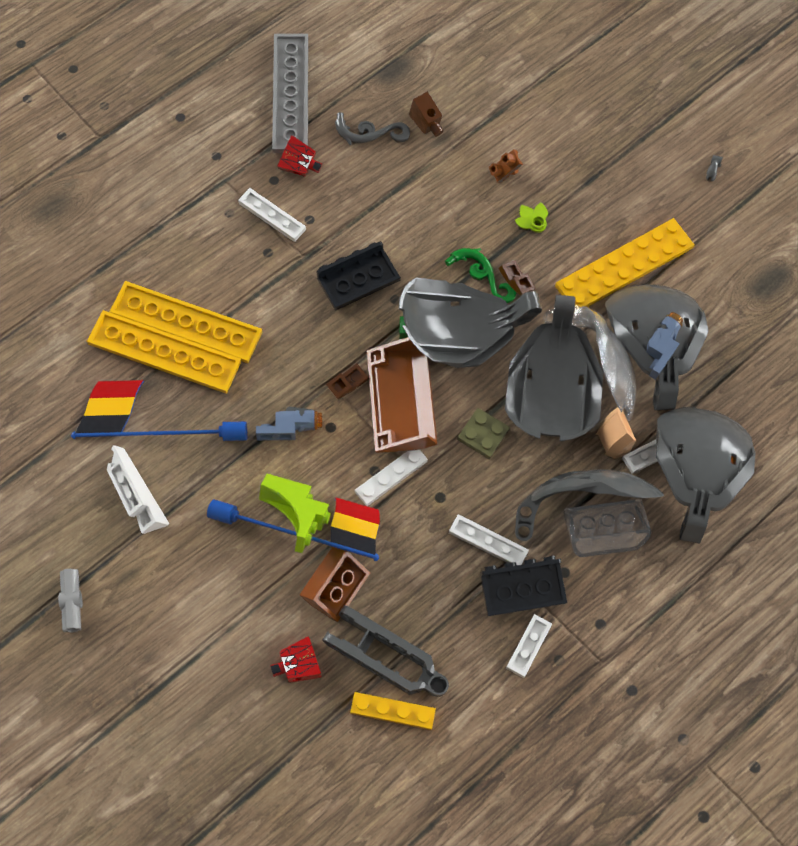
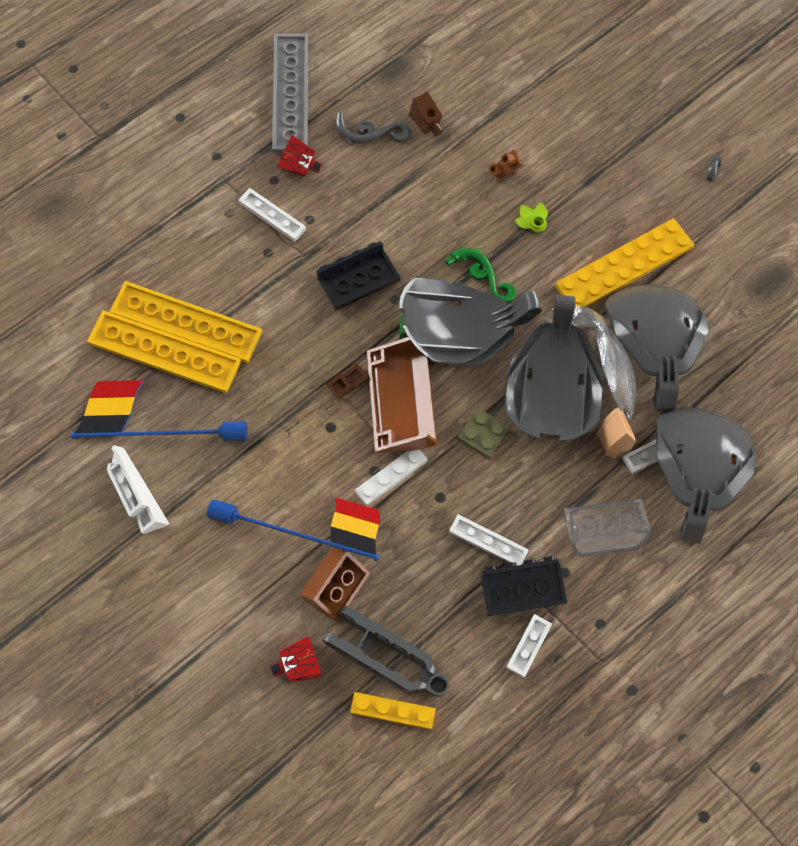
(70, 600): light grey piece -> none
(288, 422): sand blue plate -> none
(297, 504): lime arch -> none
(516, 279): reddish brown slope -> none
(594, 481): dark grey windscreen -> none
(662, 342): sand blue plate -> none

